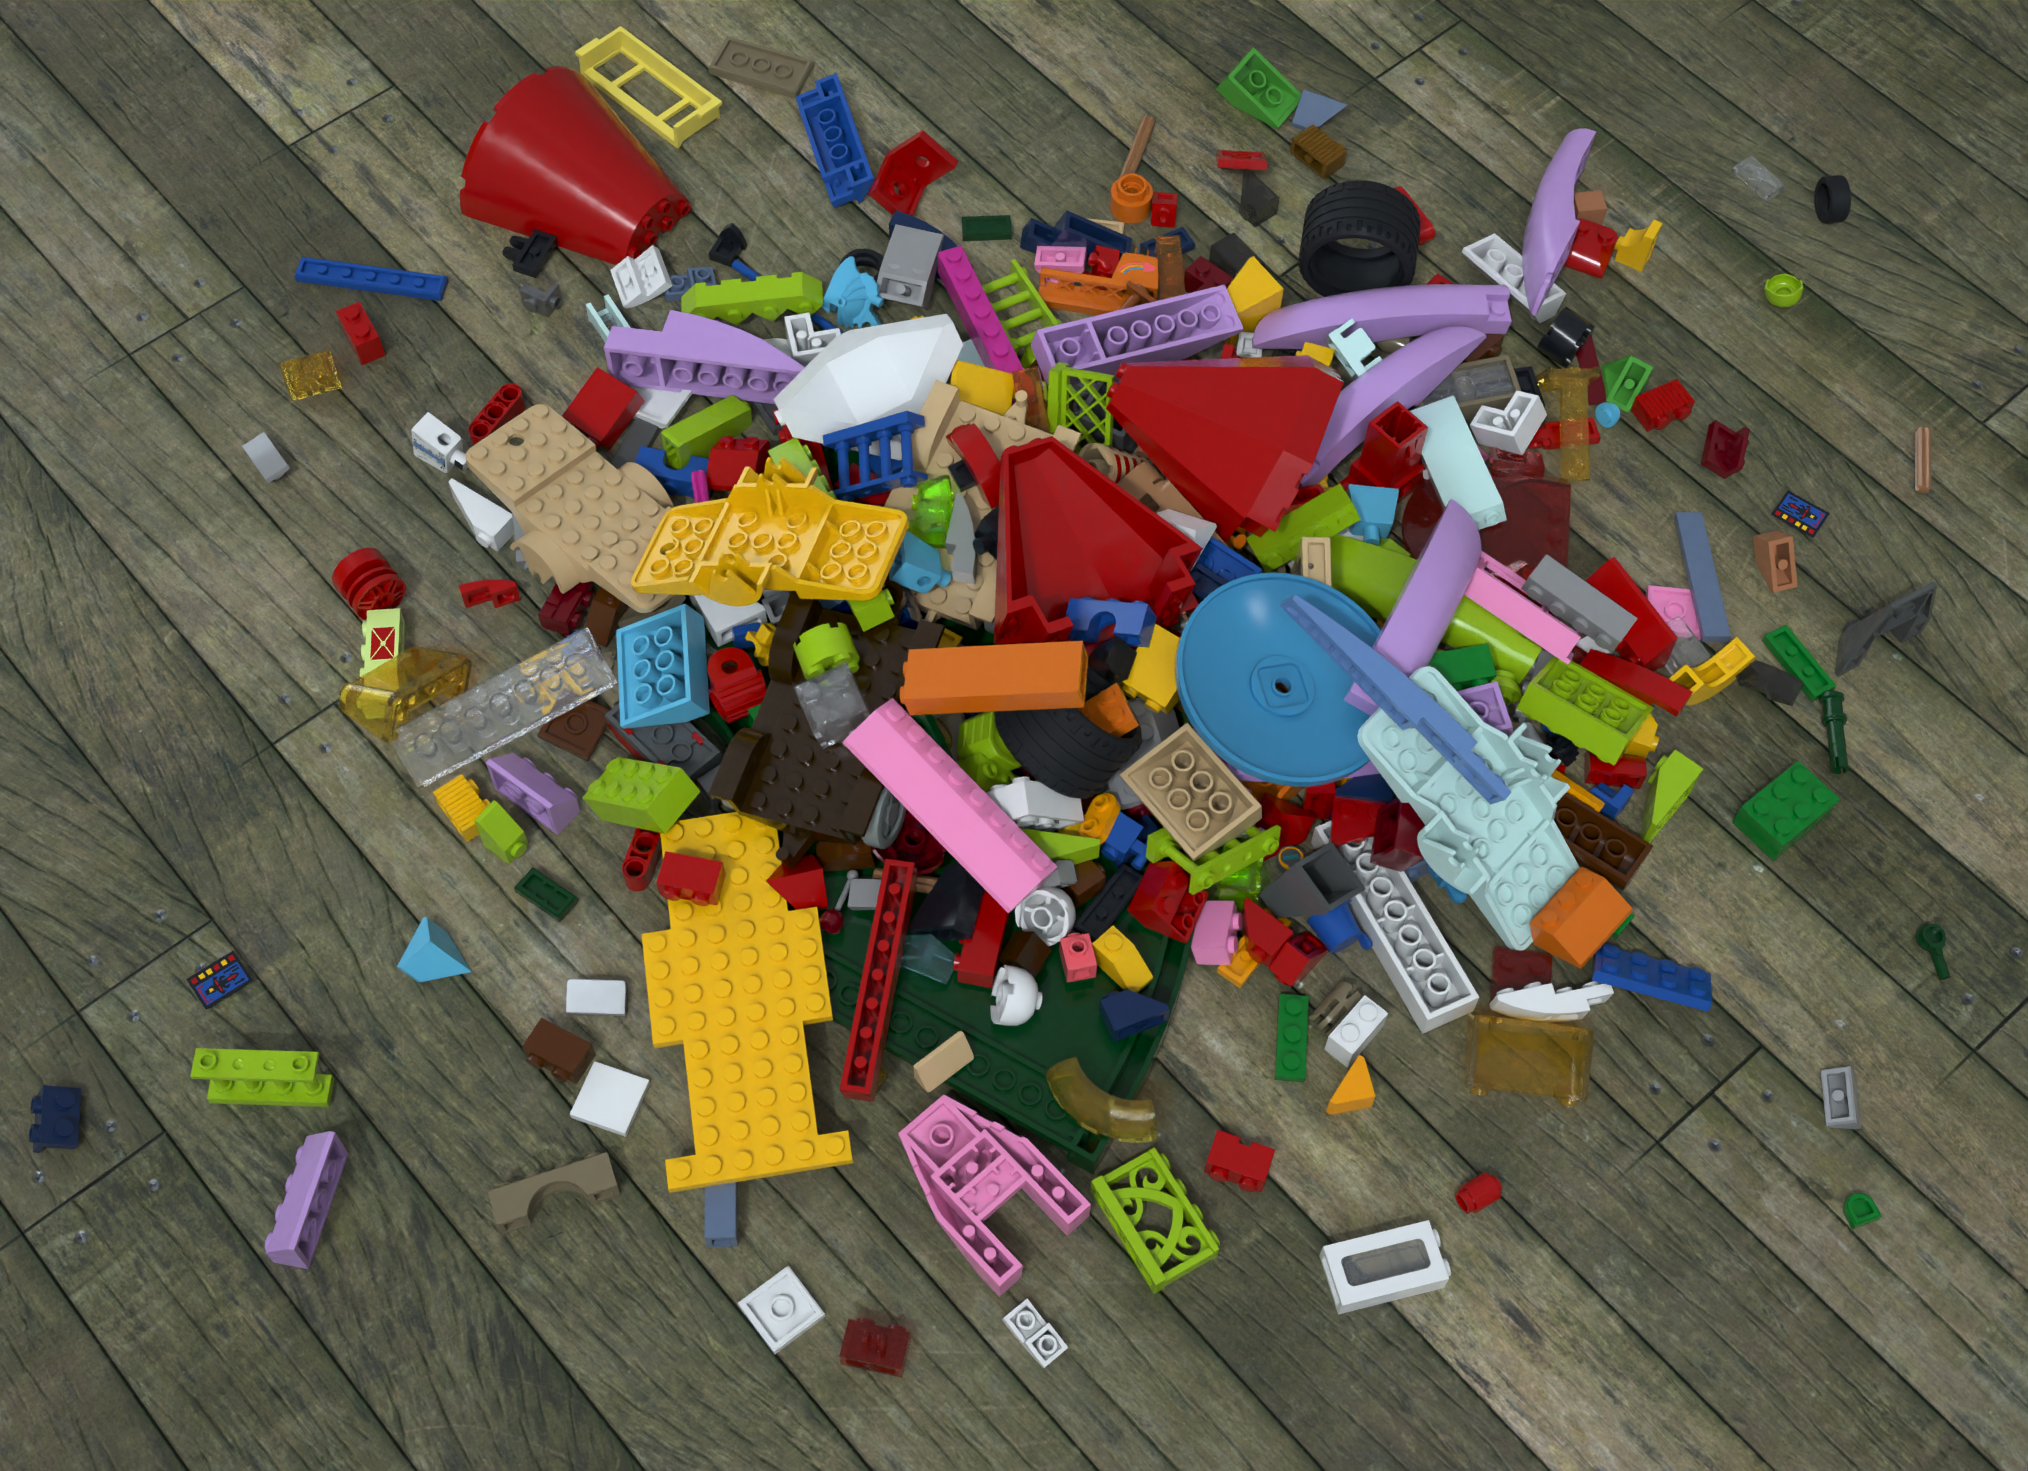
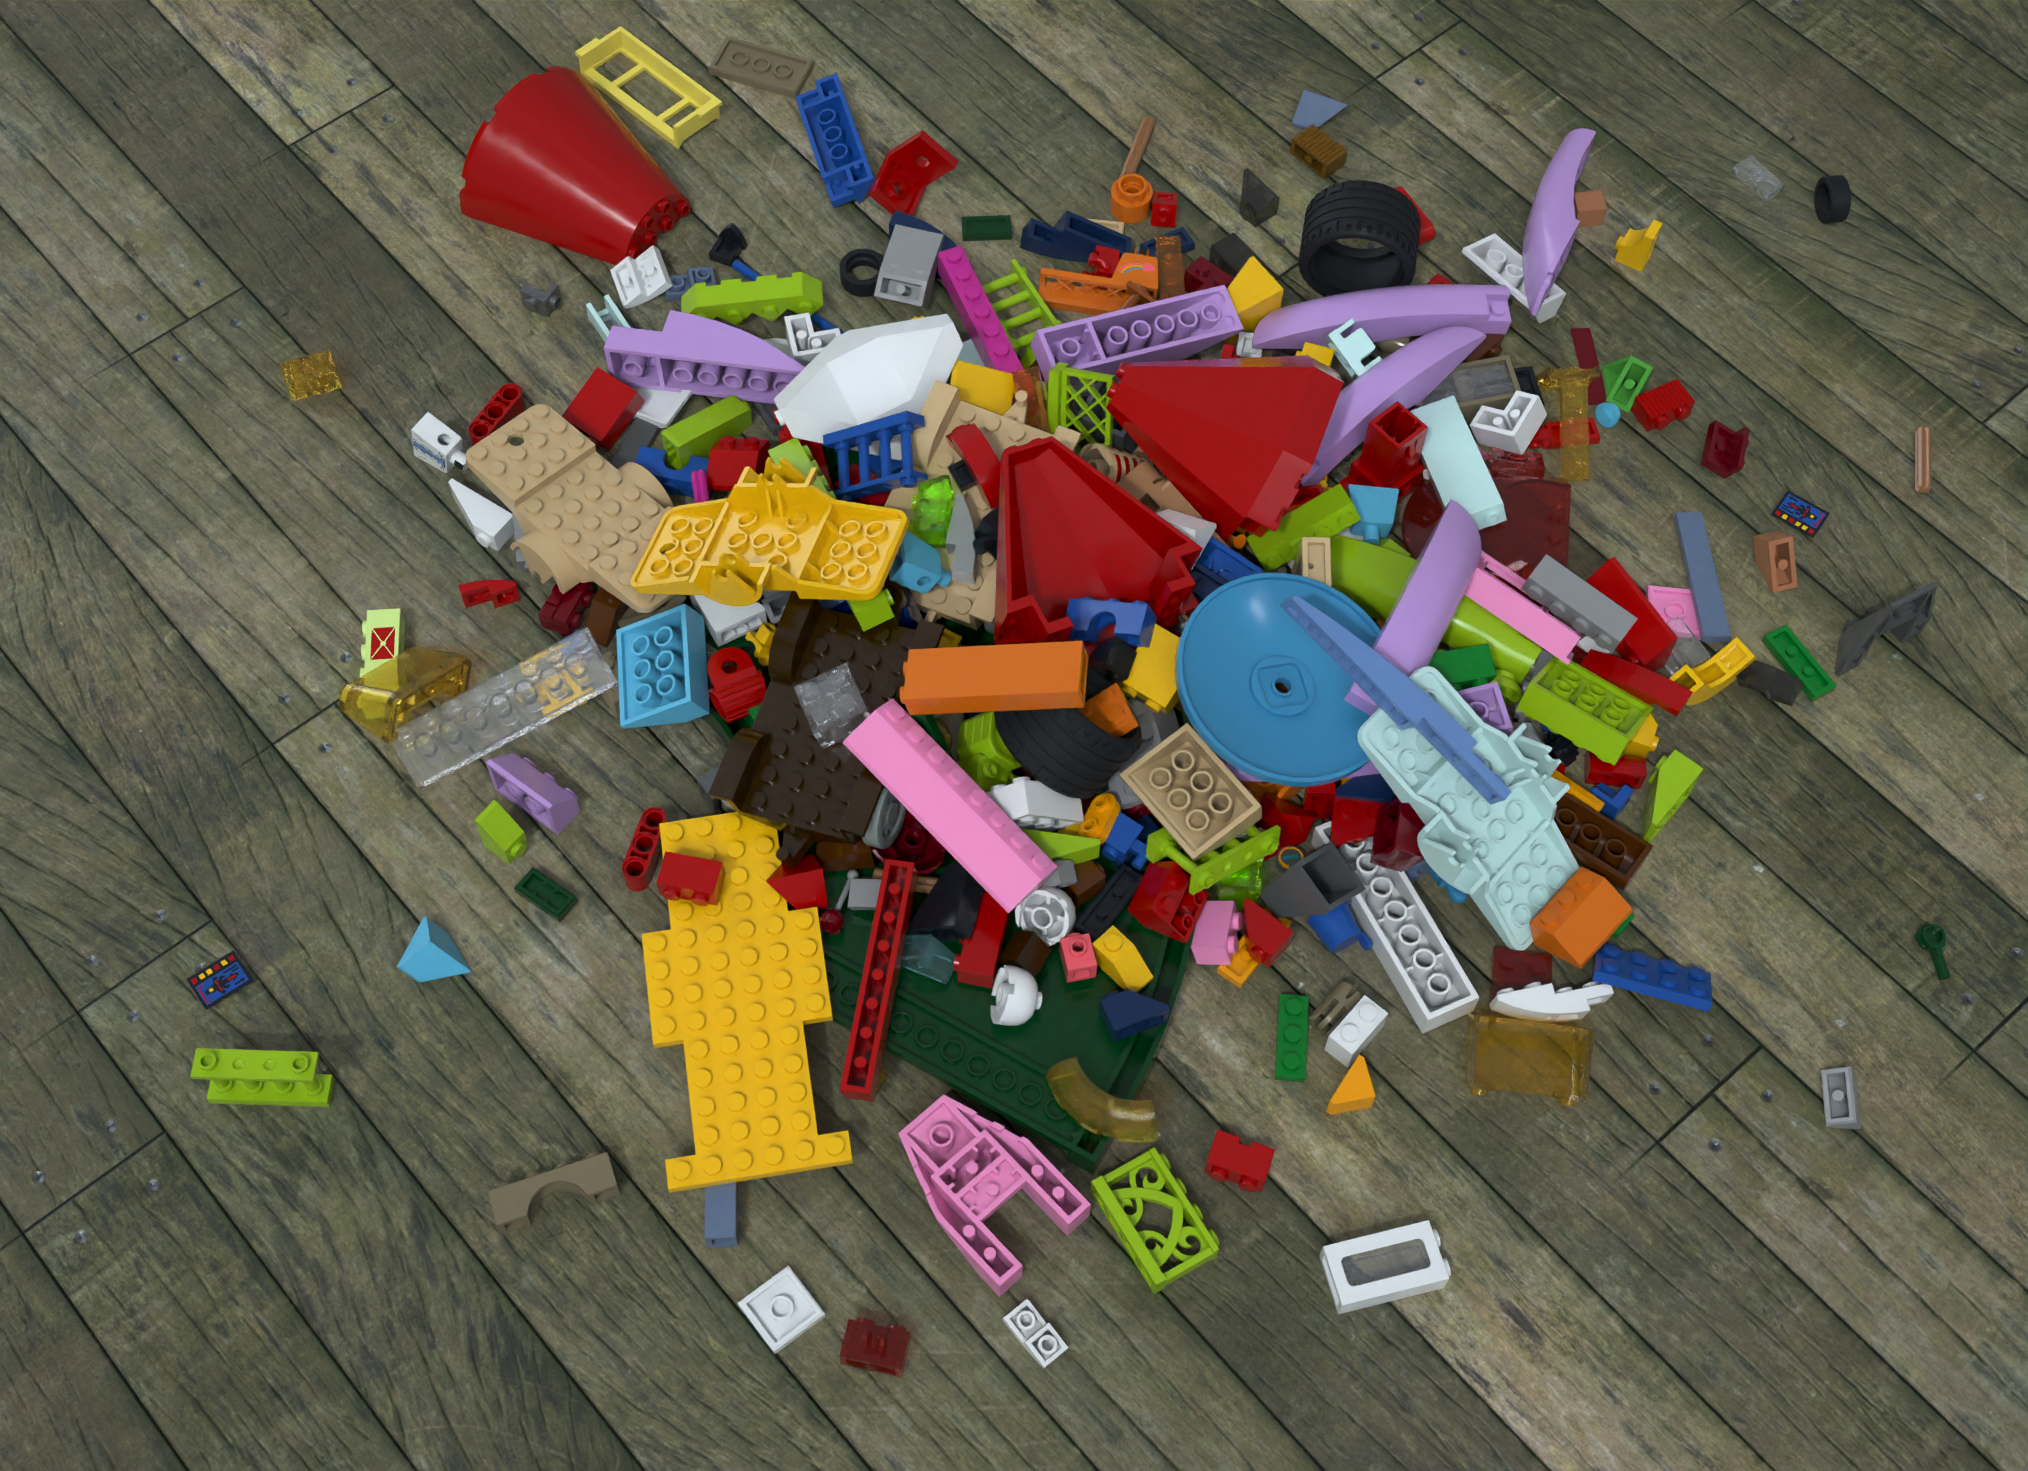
(55, 1118): dark blue bracket -> none
(266, 457): light grey slope -> none
(307, 1200): lavender slope -> none
(360, 333): red brick -> none
(368, 582): red wheel -> none
(371, 278): blue tile -> none
(461, 805): yellow brick -> none
(531, 253): black hinge -> none
(558, 1051): reddish brown brick -> none
(576, 729): reddish brown plate -> none
(596, 997): slope -> none
(610, 1099): white tile -> none
(641, 794): lime brick -> none
(668, 745): dark grey piece -> none
(739, 634): blue tile -> none
(826, 649): lime brick -> none
(853, 296): medium azure helmet -> none
(943, 1062): tan slope -> none
(1060, 258): bright pink slope -> none
(1241, 160): red tile -> none
(1259, 90): bright green slope -> none
(1297, 958): red slope -> none
(1478, 1193): red brick -> none
(1565, 337): black brick -> none
(1591, 248): red slope -> none
(1783, 290): lime hair -> none
(1785, 810): green brick -> none
(1834, 721): dark green pin -> none
(1860, 1210): green tile -> none

